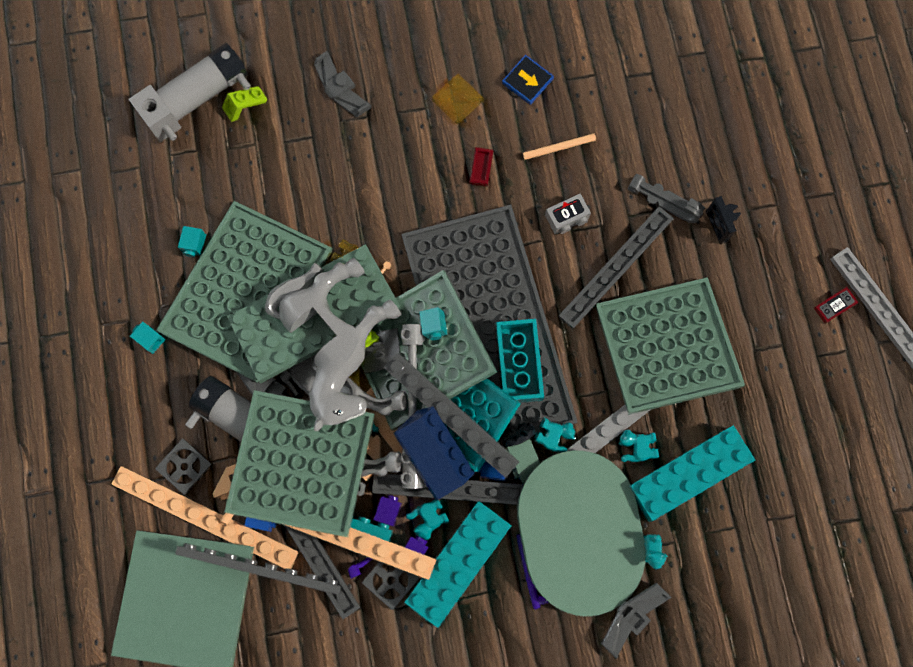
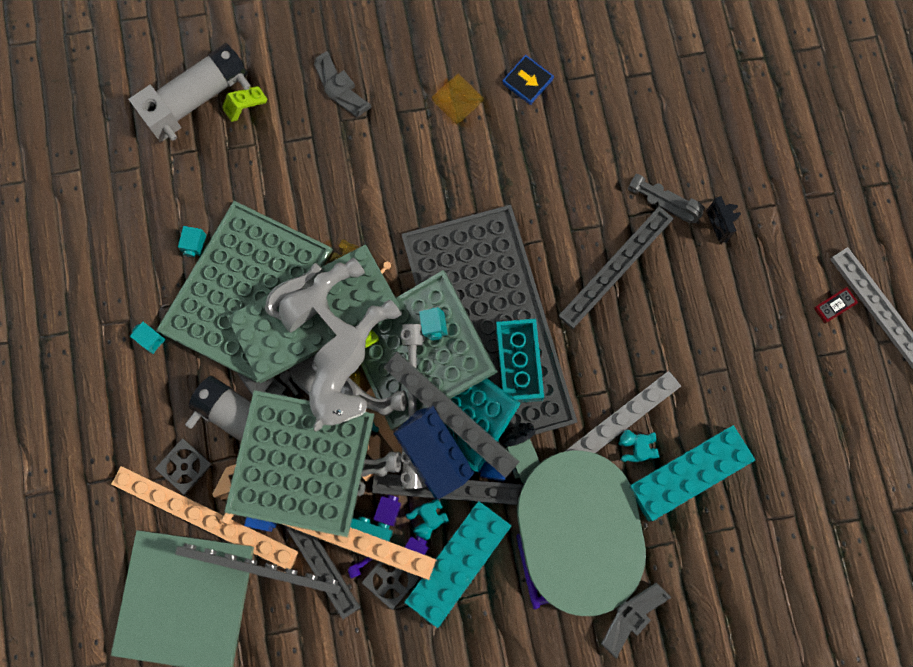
(381, 352): dark grey piece -> none
(481, 166): dark red tile -> none
(552, 435): teal animal -> none
(559, 146): light nougat bar -> none
(568, 214): light grey brick -> none
(653, 551): teal animal -> none
(669, 346): sand green plate -> none

